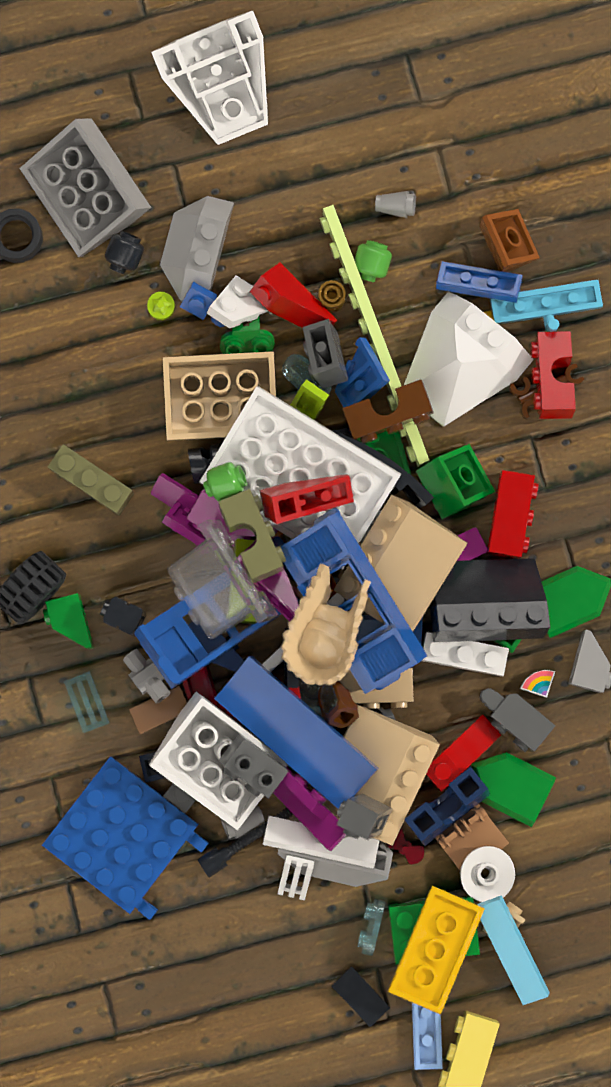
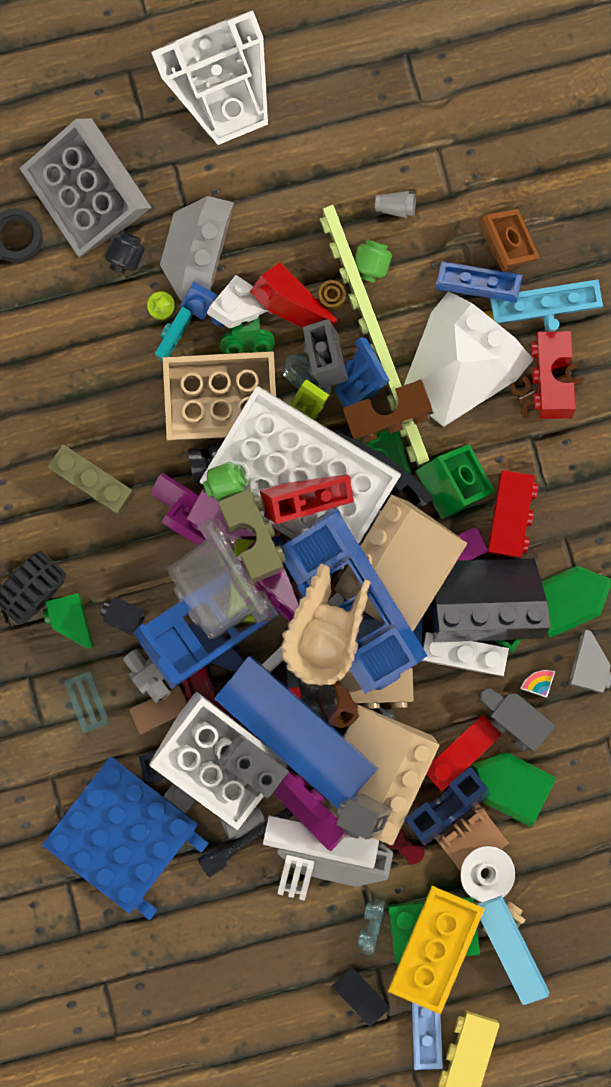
(172, 333): none -> teal plate

